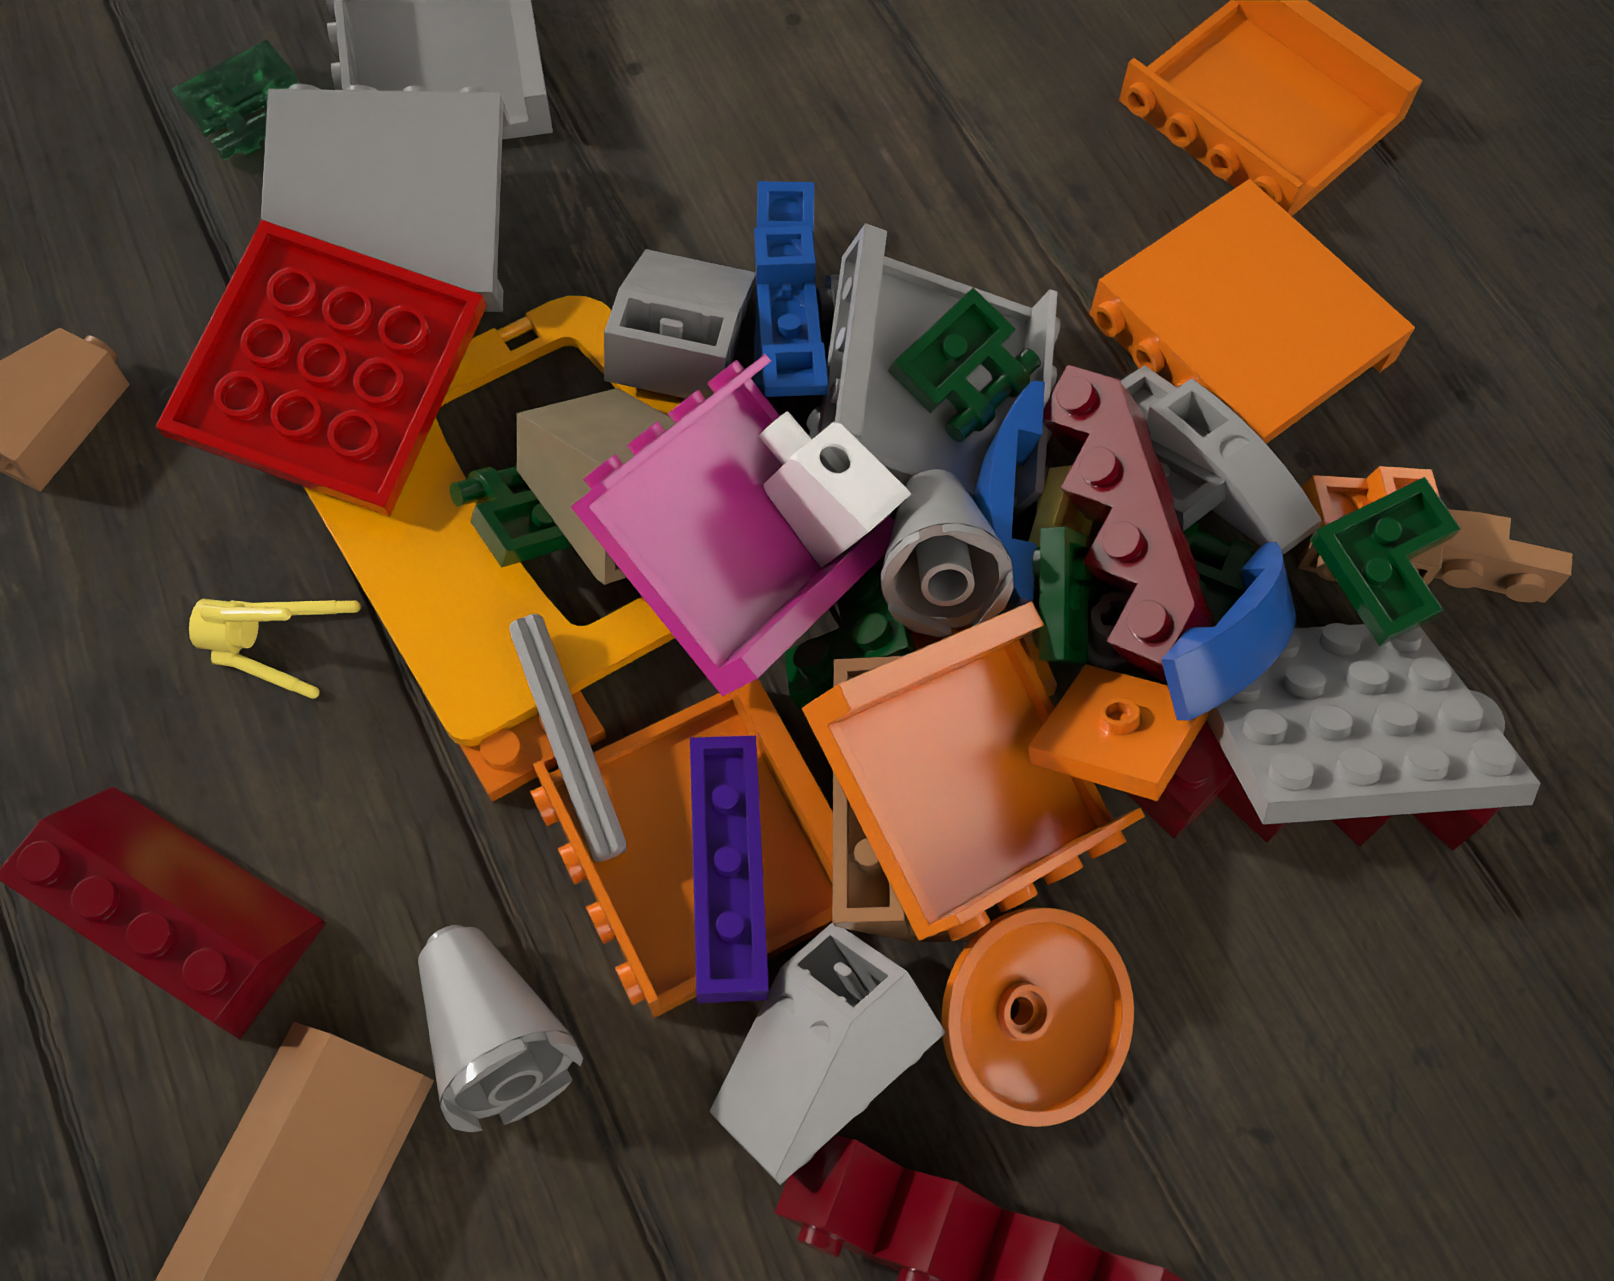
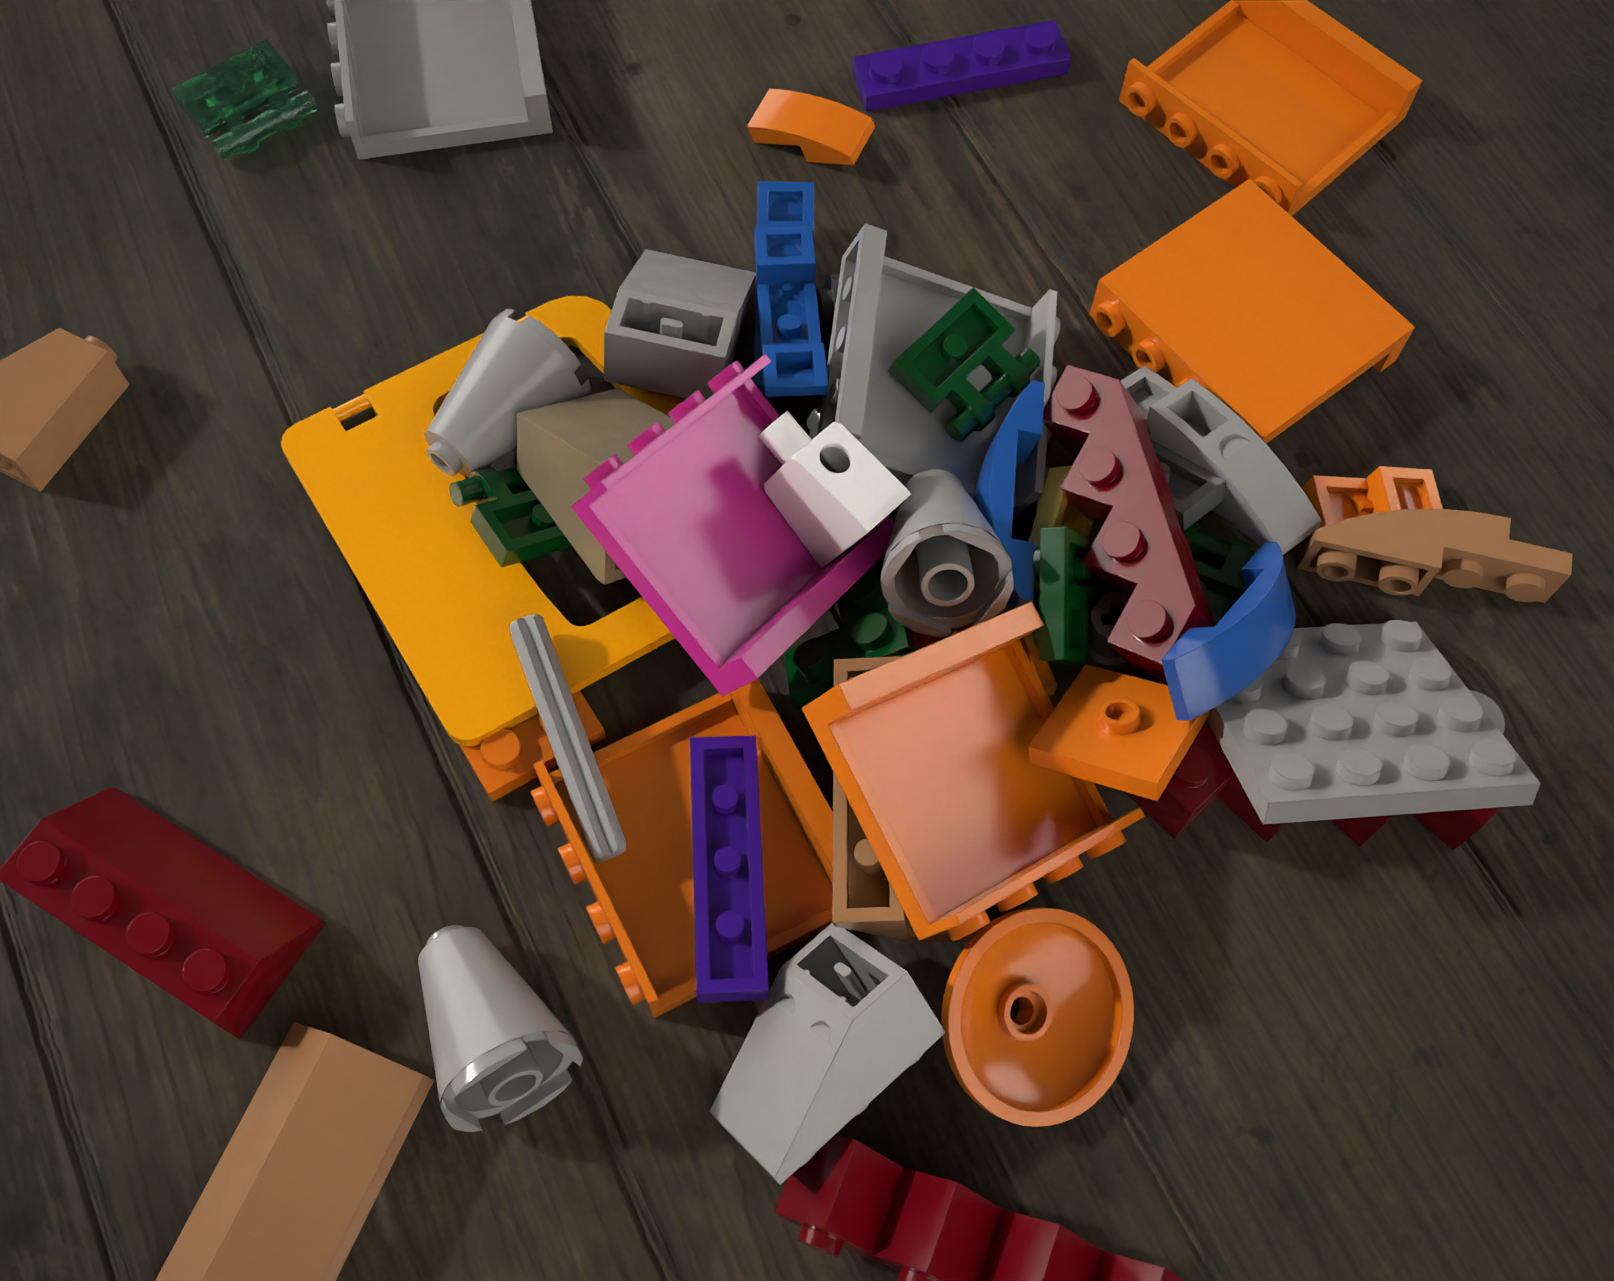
(234, 625): light yellow plant -> none
(323, 367): red plate -> none
(392, 176): light grey panel -> none
(507, 373): none -> light grey cone
(820, 126): none -> orange slope
(960, 65): none -> dark purple plate
(1373, 552): dark green plate -> none

